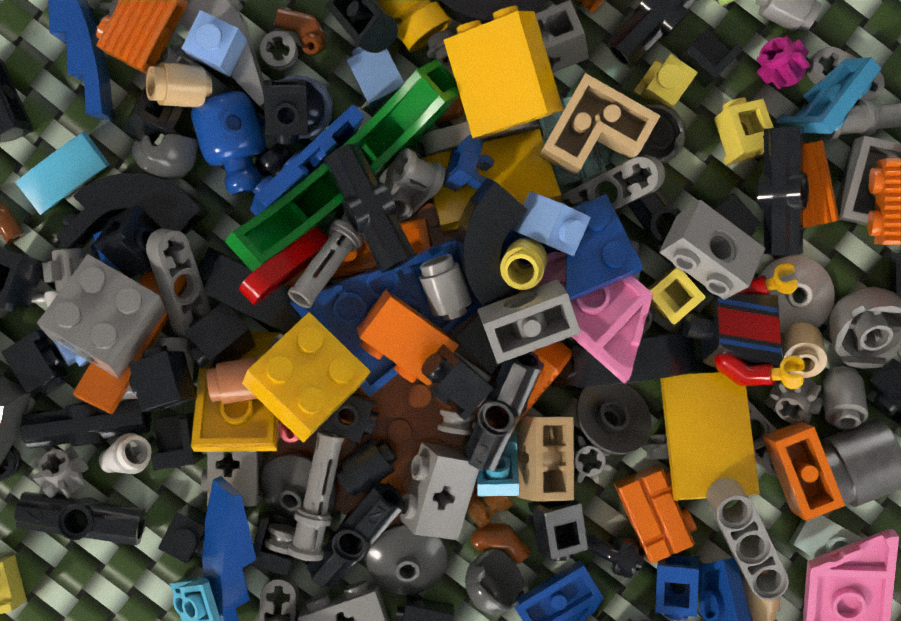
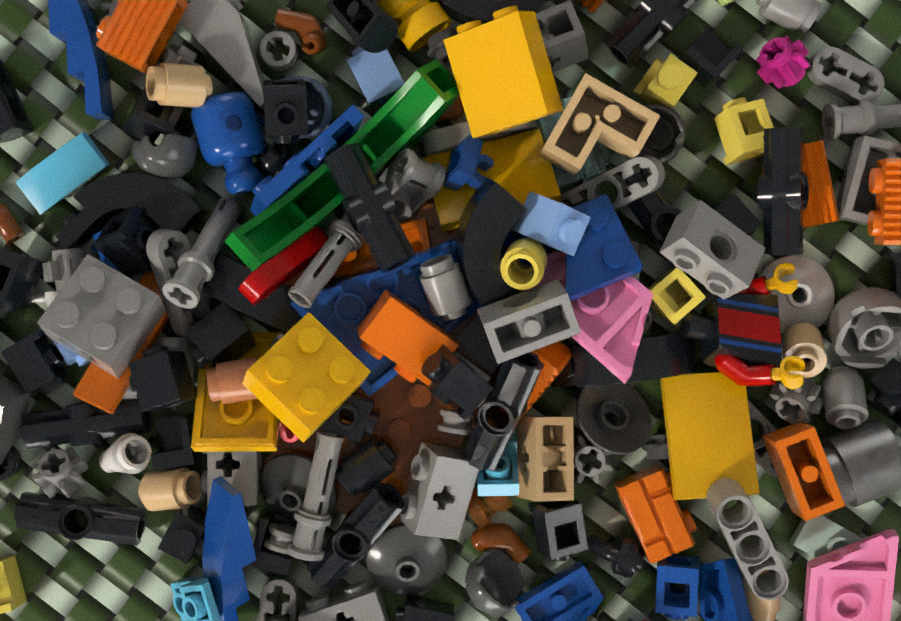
(170, 489): none -> tan brick
(198, 263): none -> light grey pin
(214, 43): light blue brick -> none
(833, 97): dark azure wing -> none

